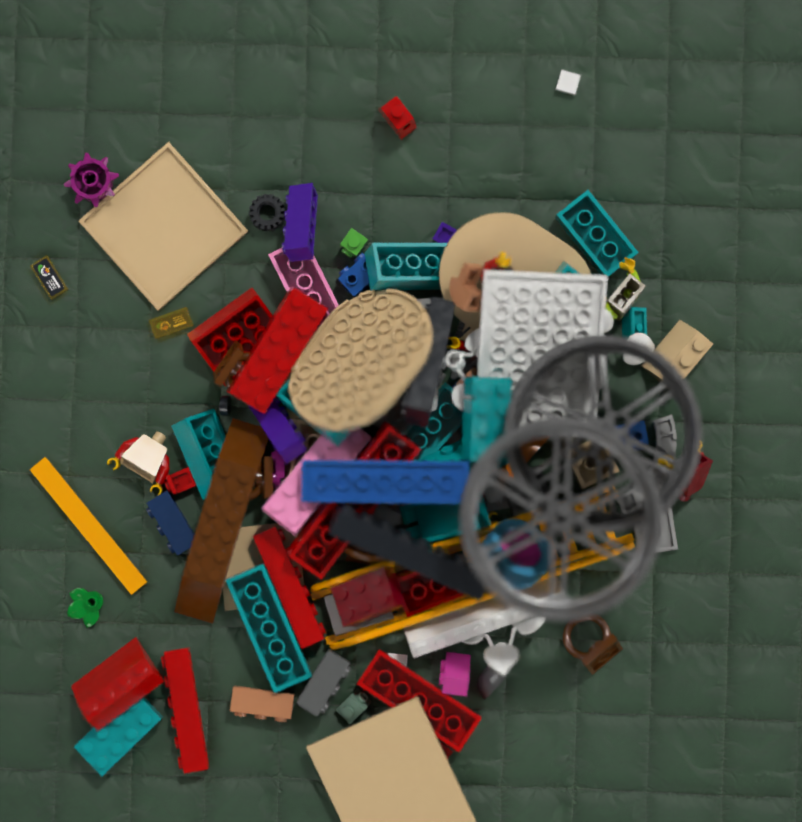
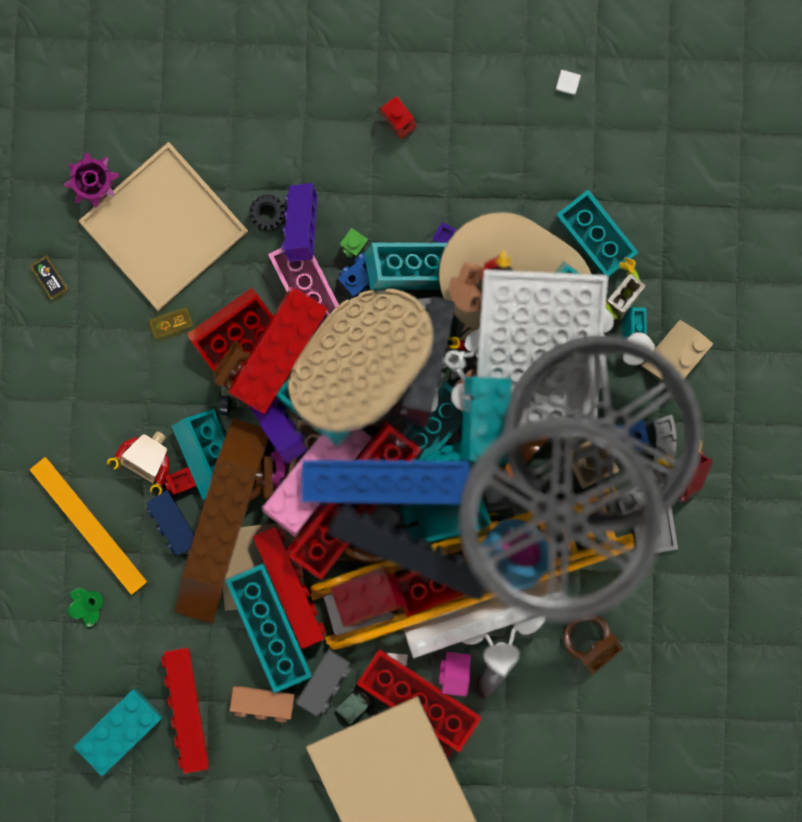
(116, 684): red slope -> none

